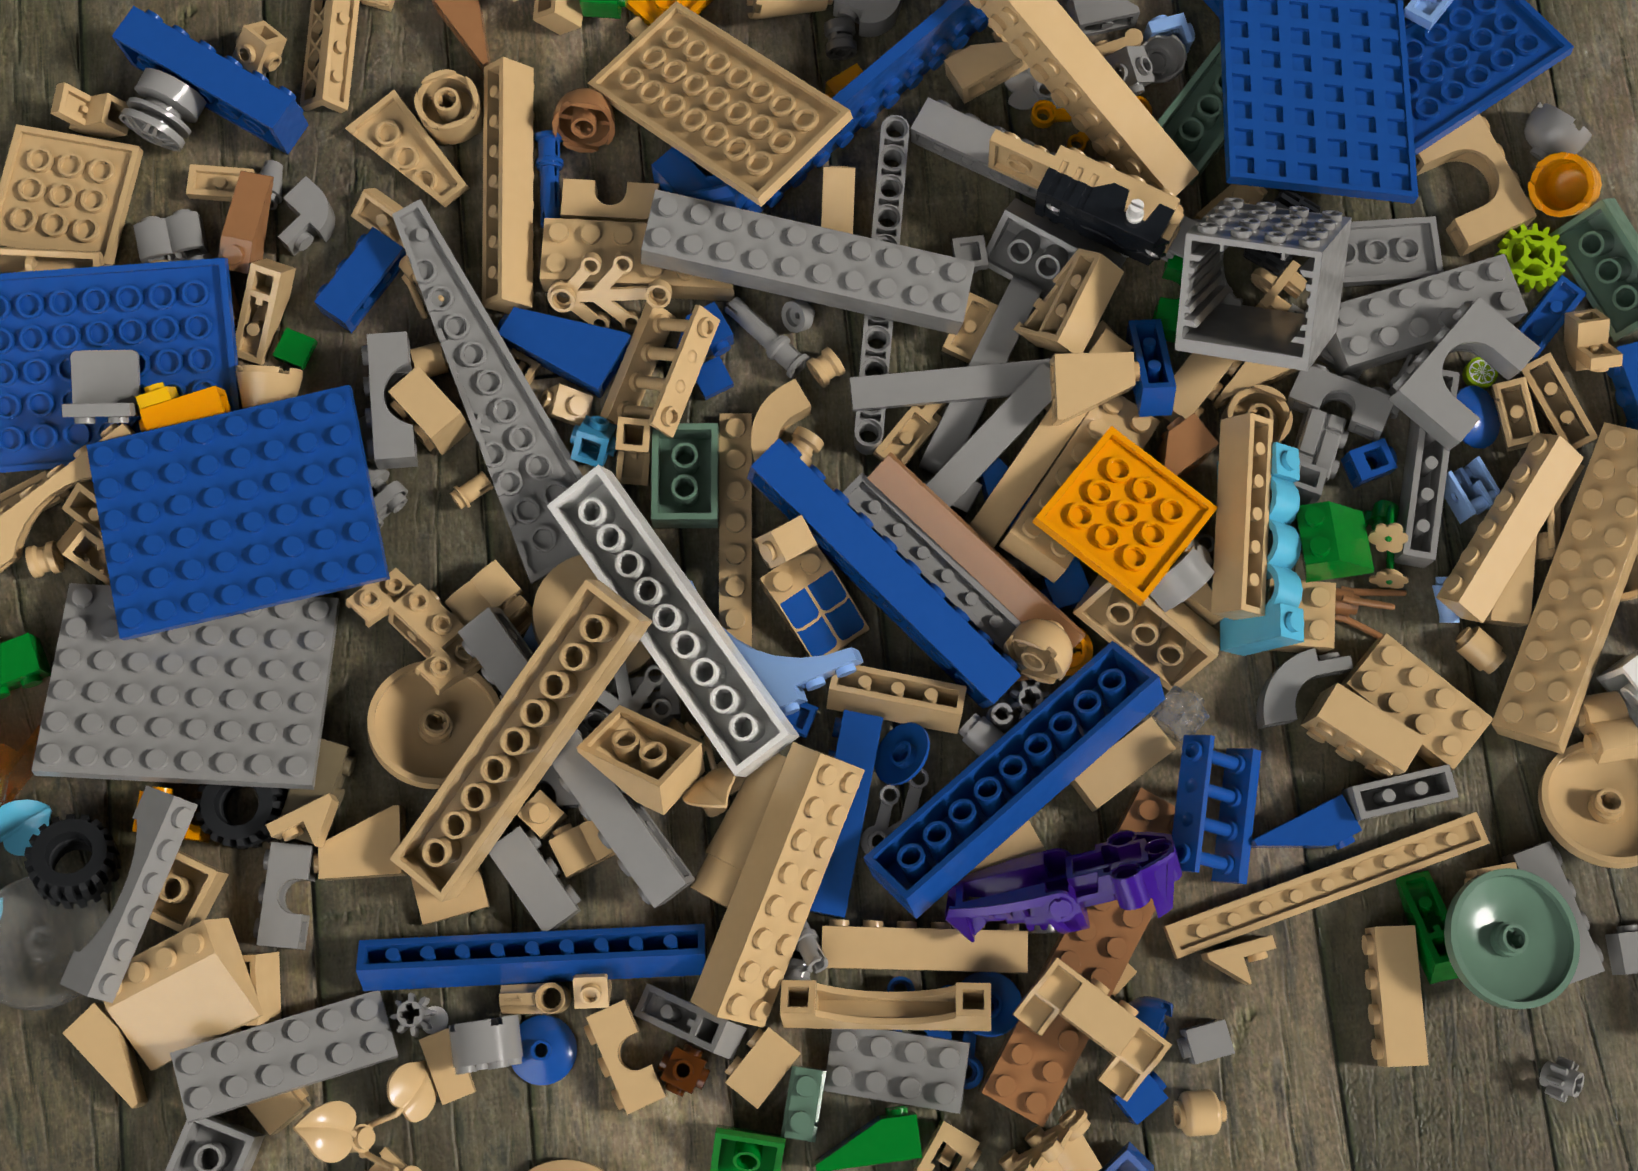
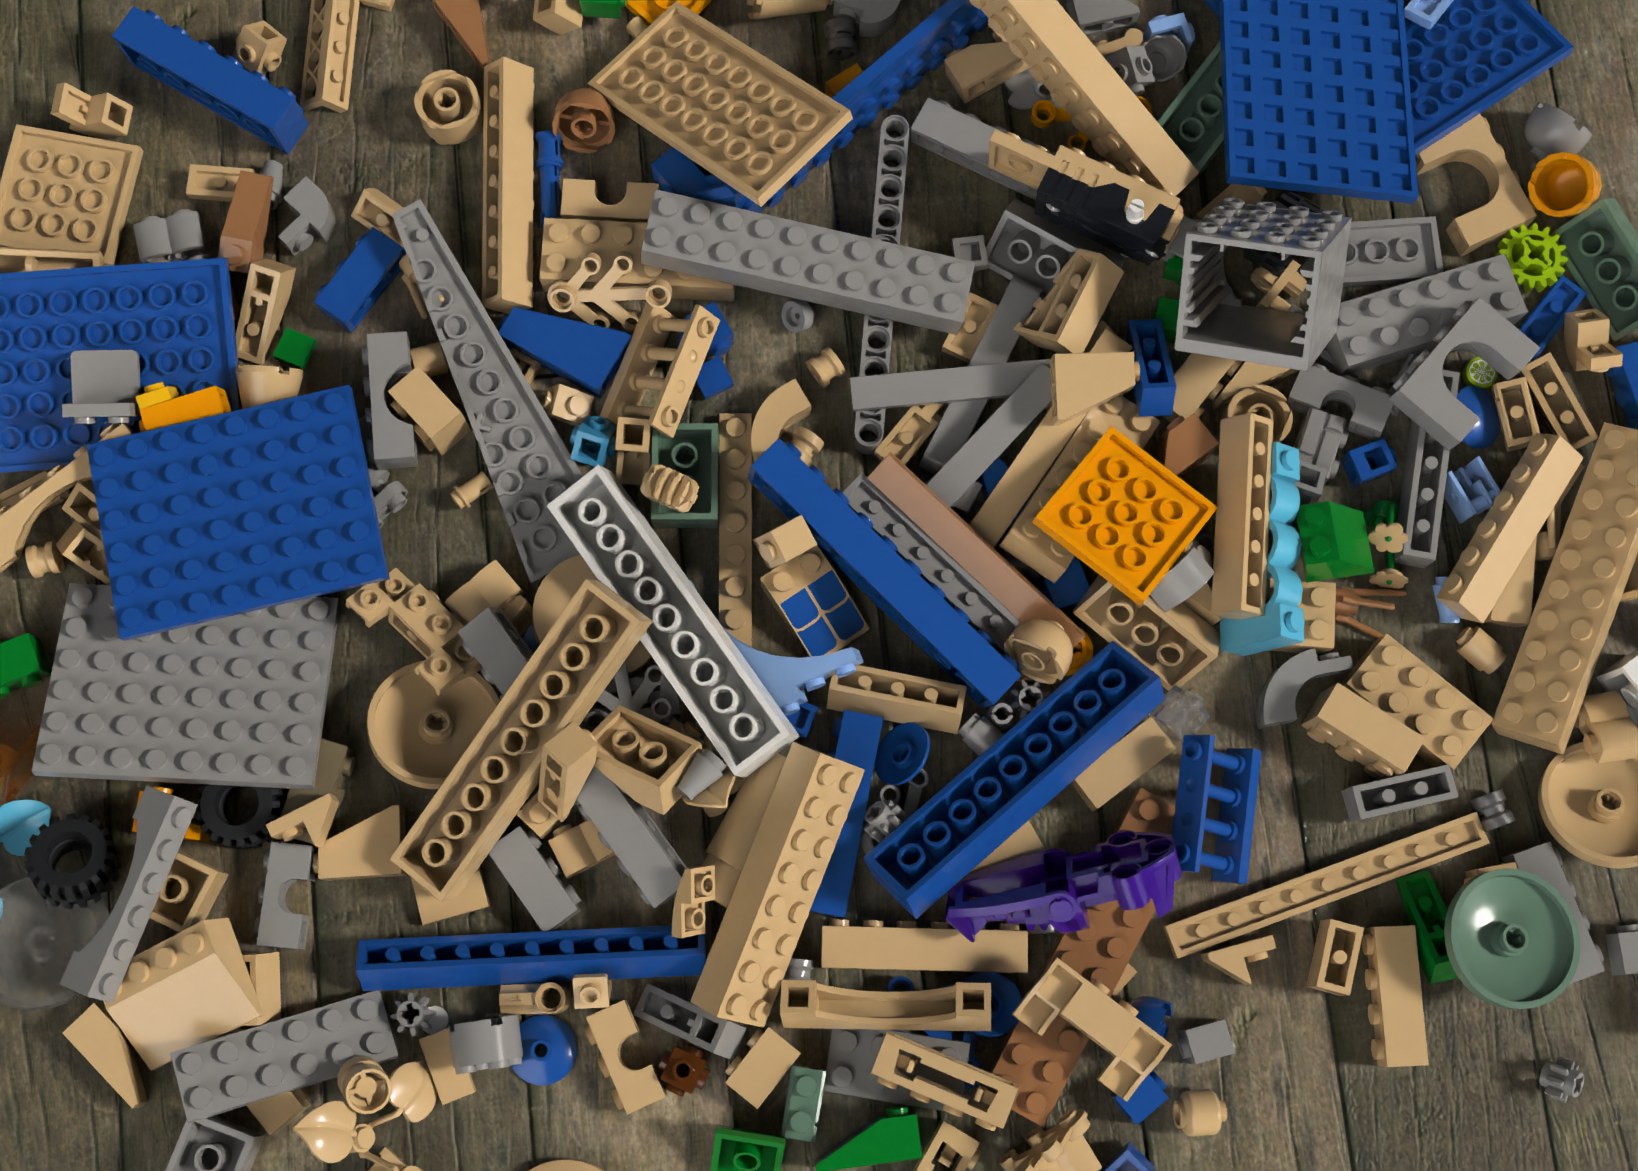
(162, 109): light grey wheel -> none
(364, 1084): none -> tan wheel
(402, 141): tan wing -> none
(565, 768): none -> tan slope
(669, 488): none -> tan gear
(694, 889): none -> tan slope
(702, 772): none -> light grey cone
(776, 346): light grey pin -> none
(810, 950): light grey pin -> none
(838, 198): tan slope -> none
(883, 819): none -> light grey gear
(924, 1089): none -> tan brick
(1317, 828): blue slope -> none
(1335, 957): none -> tan brick
(1492, 809): none -> flat silver wheel

